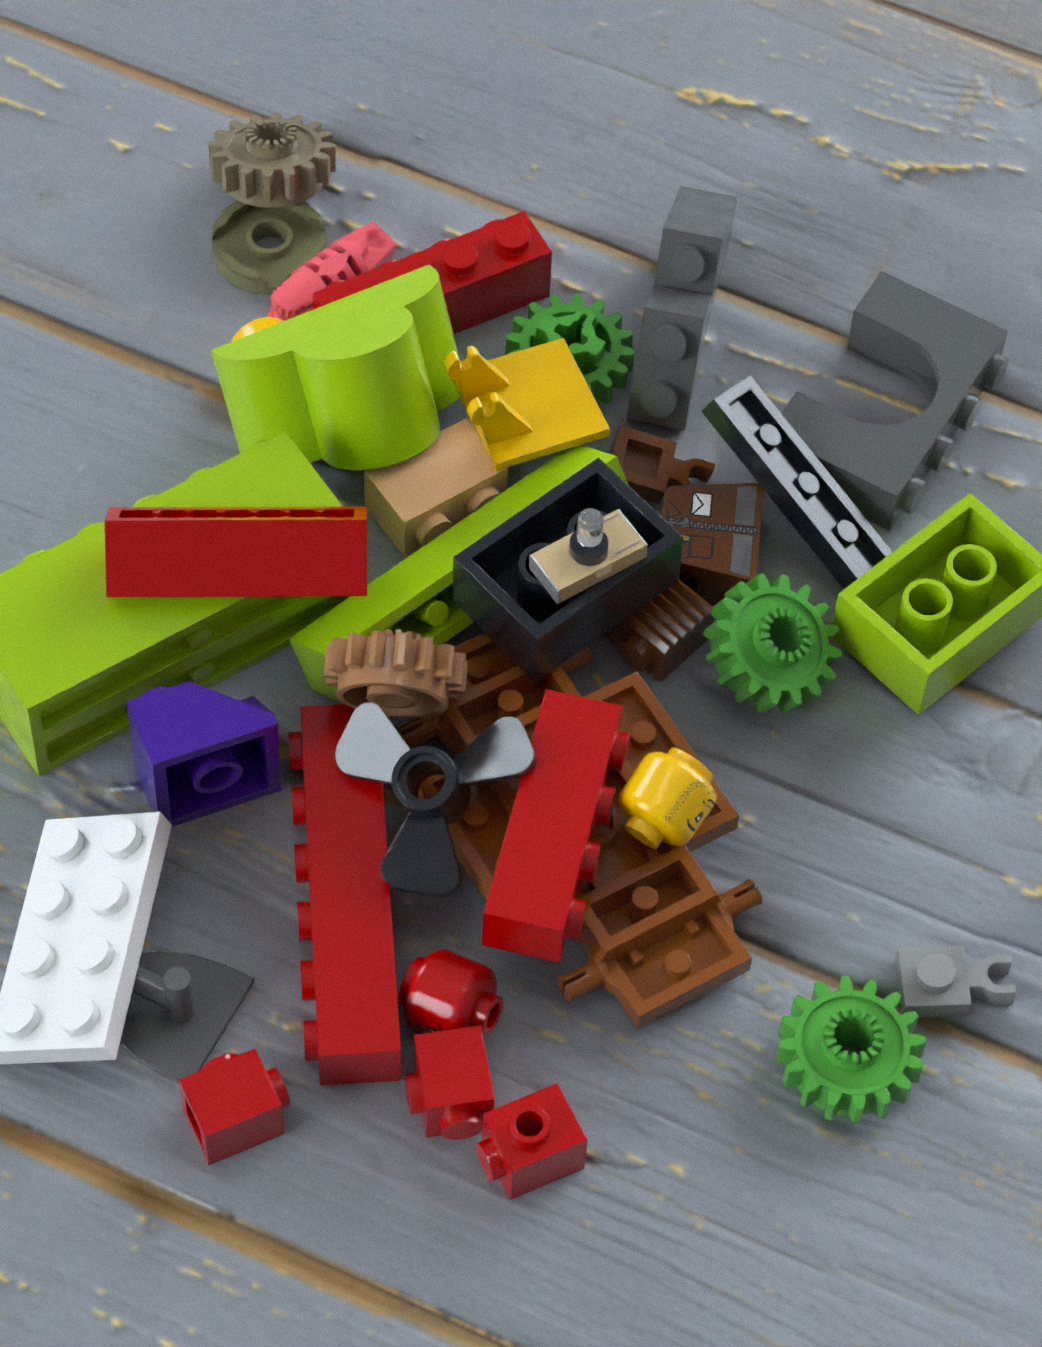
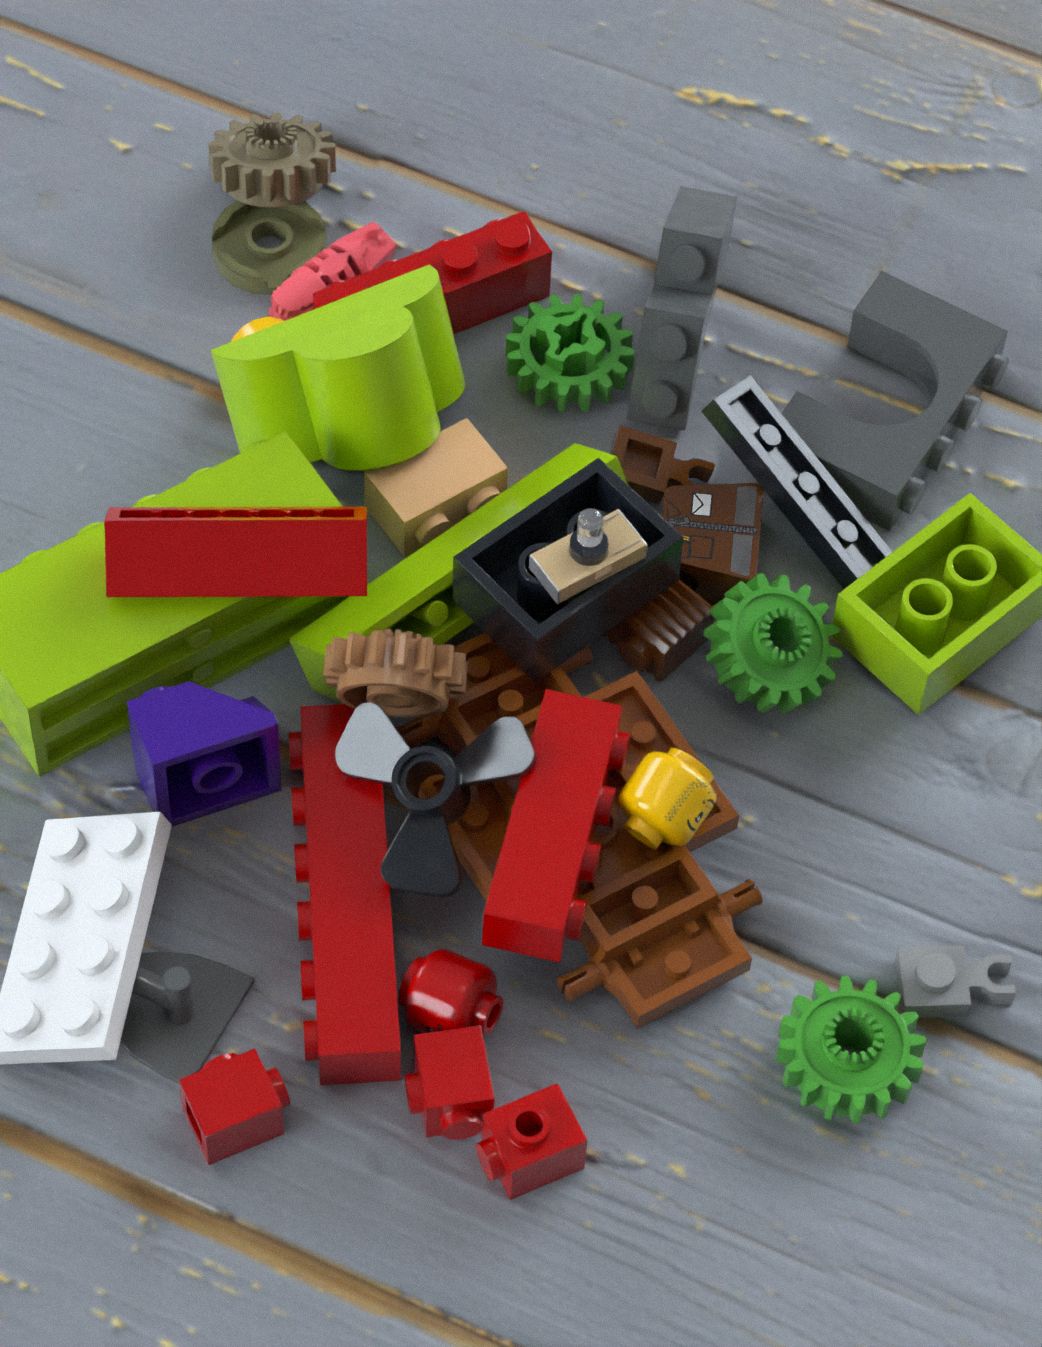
(527, 402): yellow plate -> none

